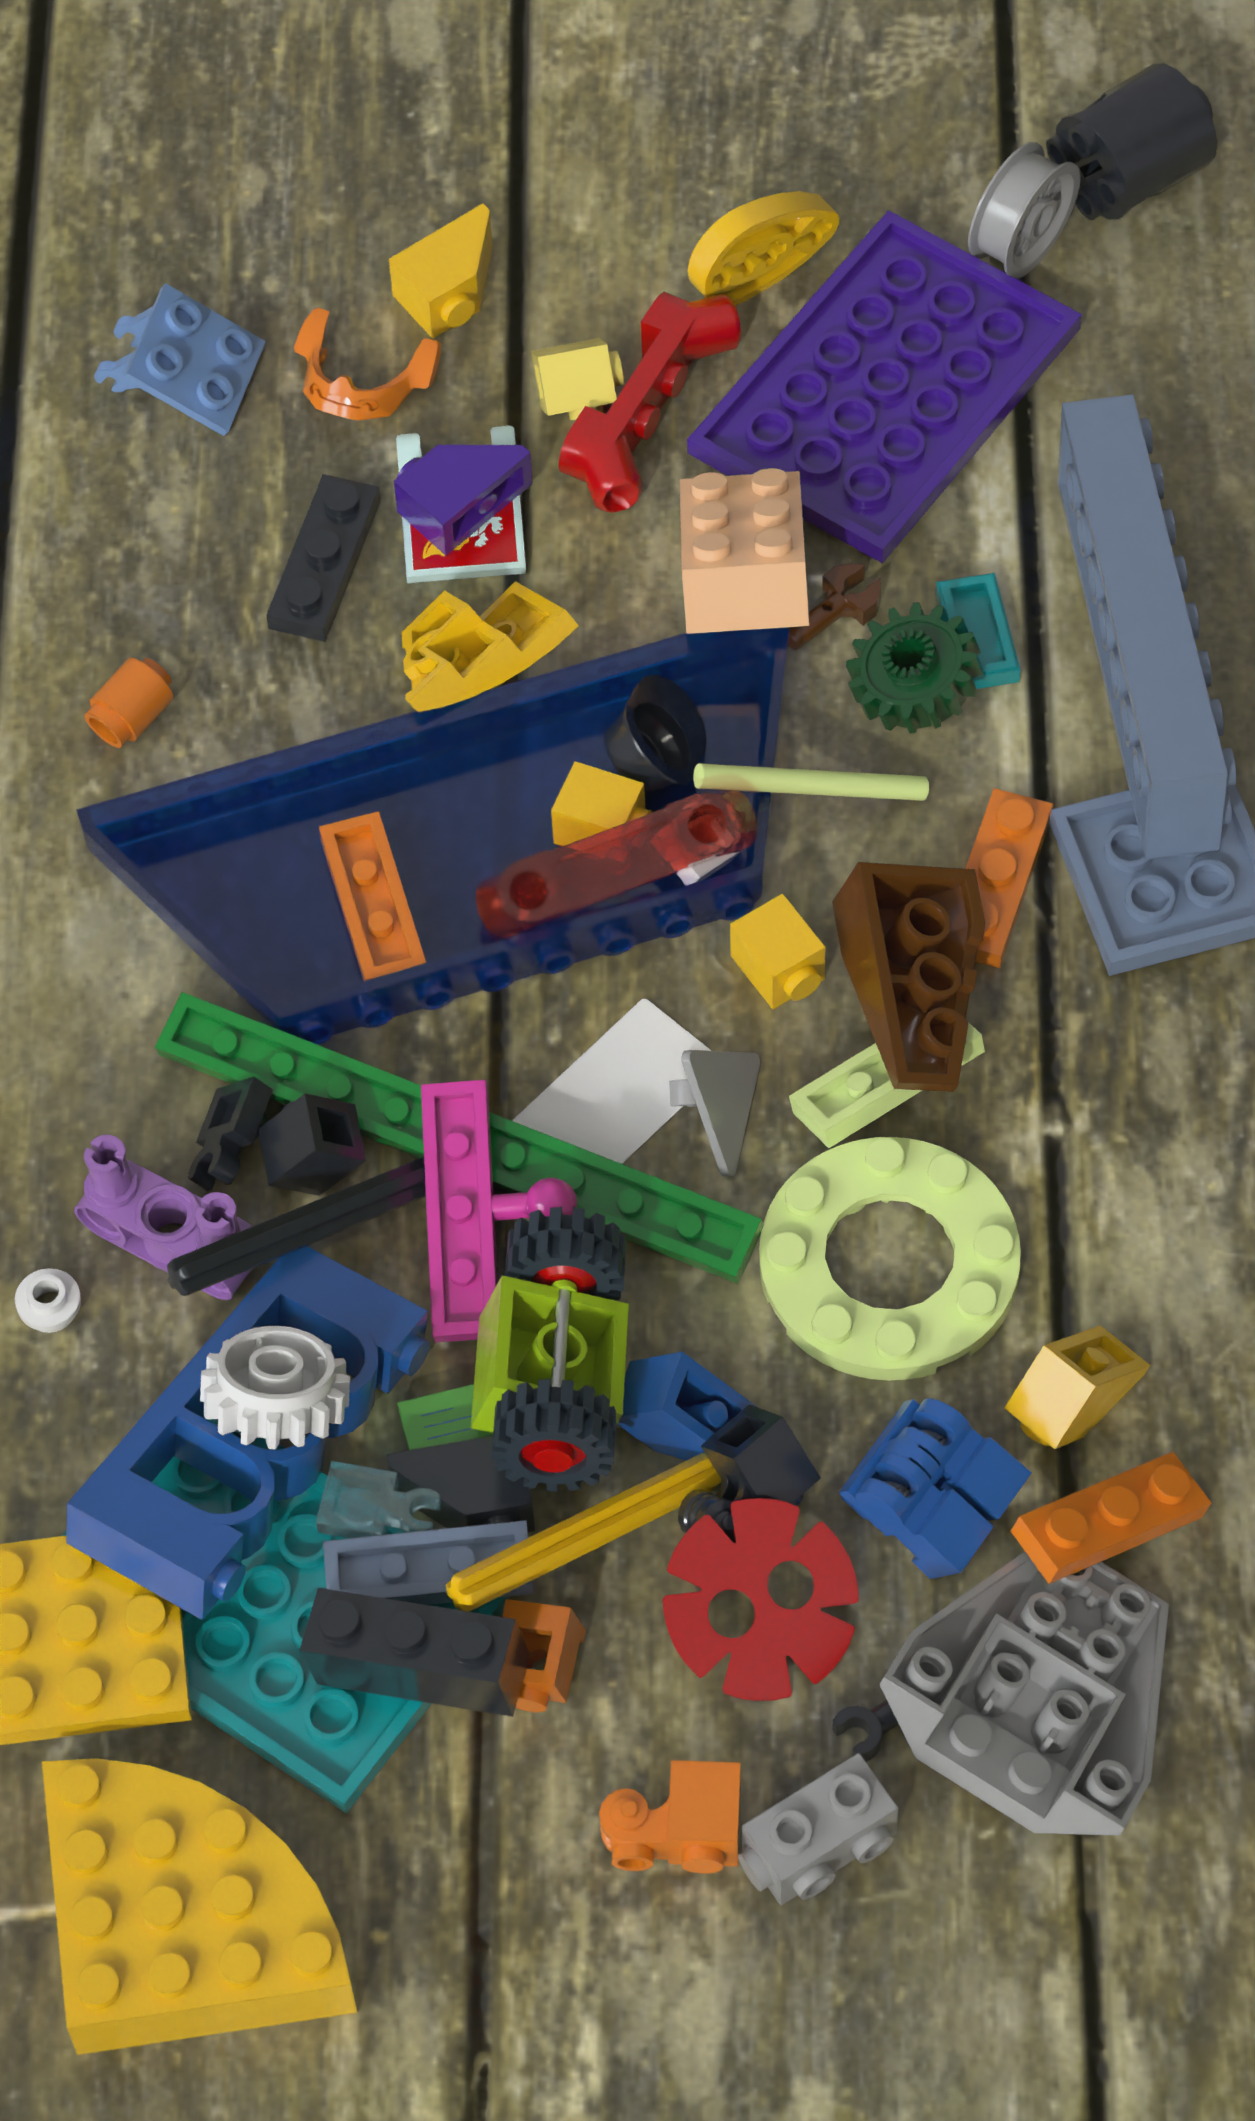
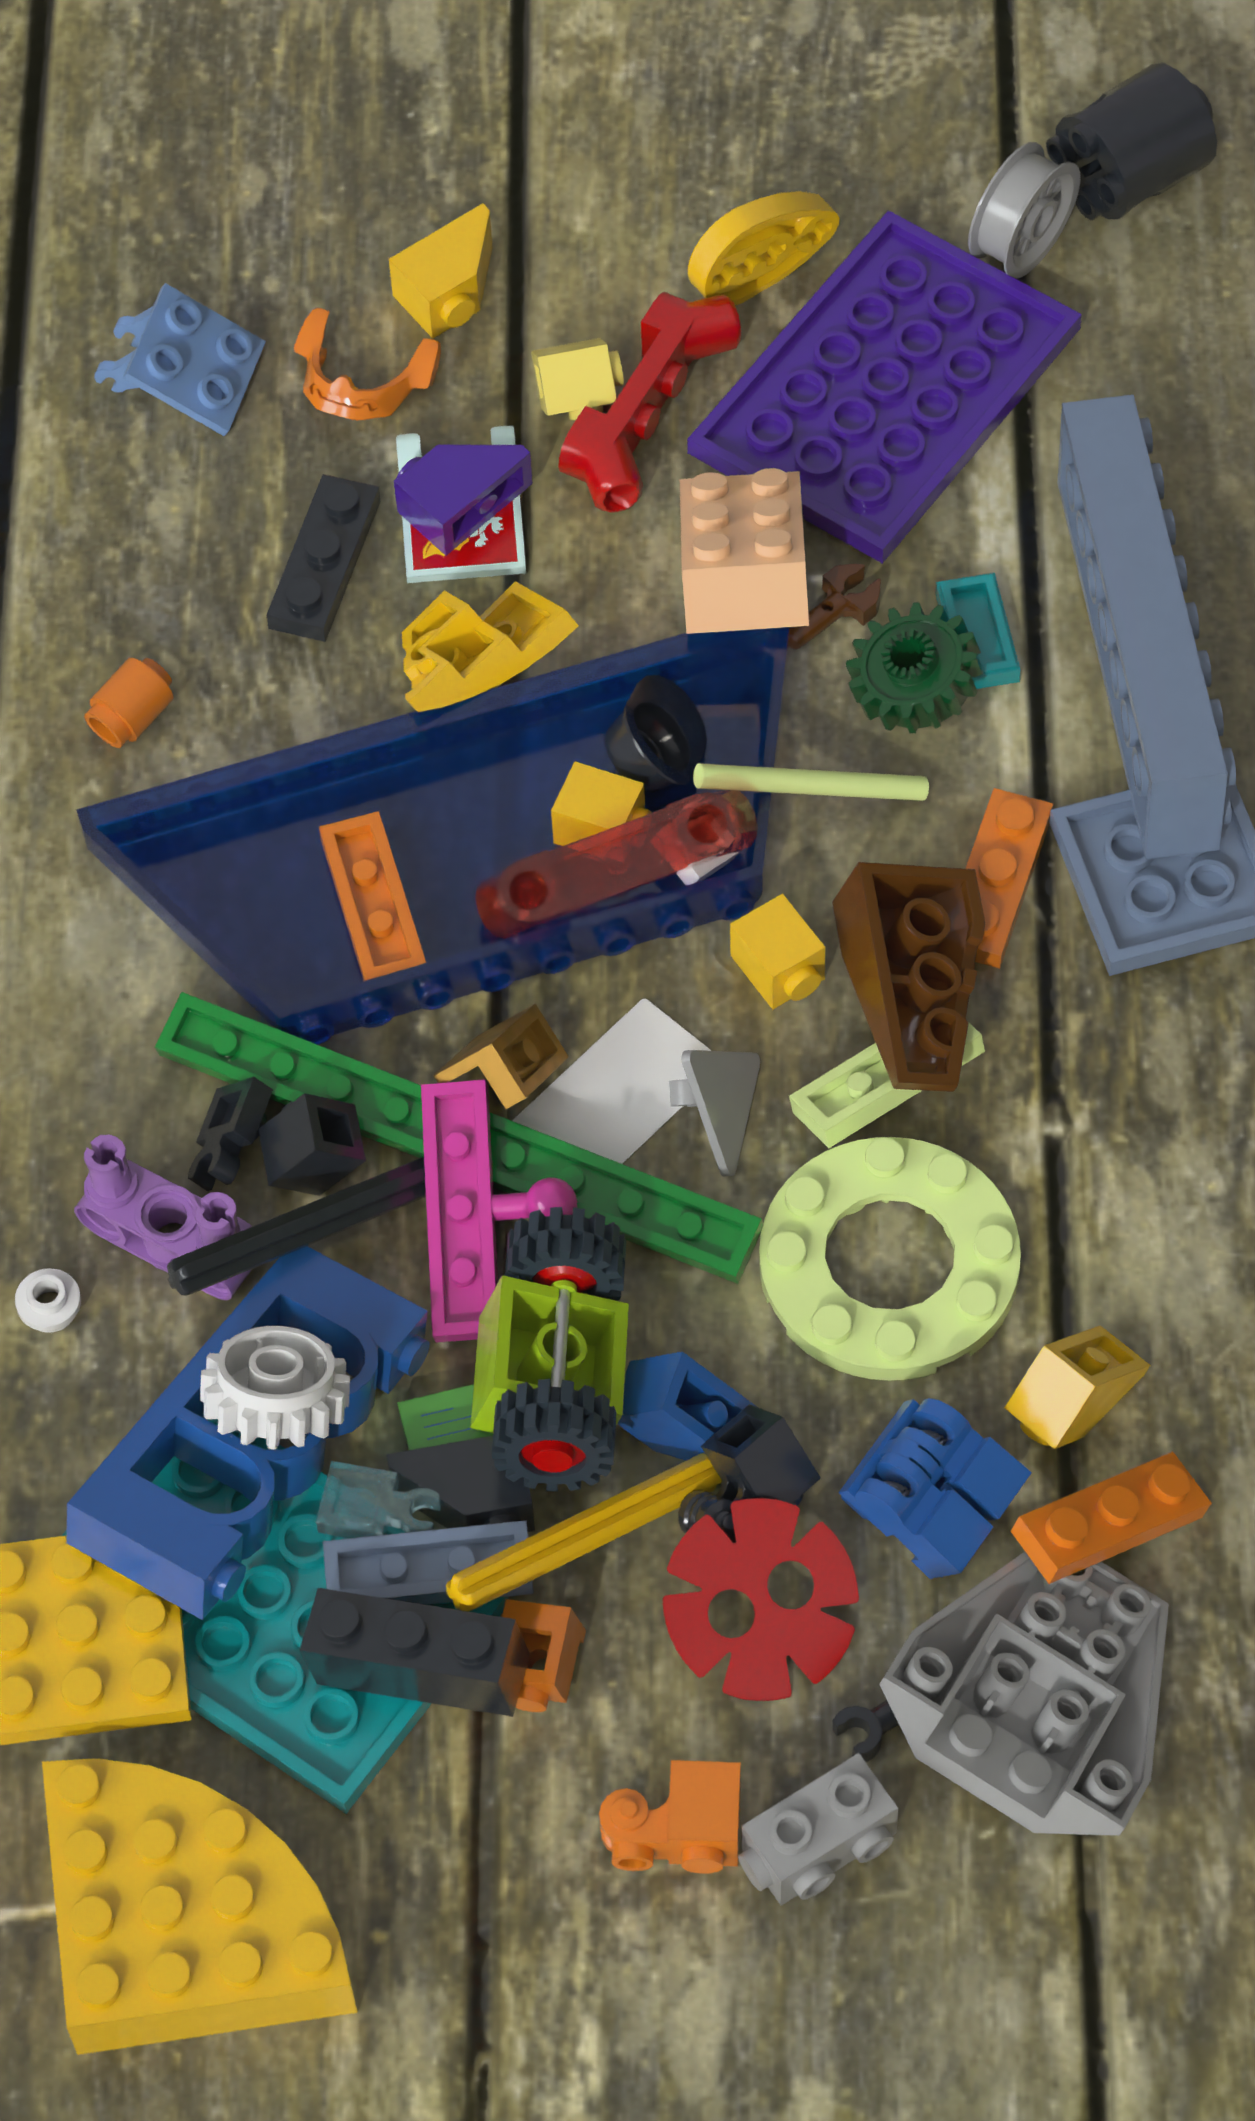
(511, 1056): none -> pearl gold panel

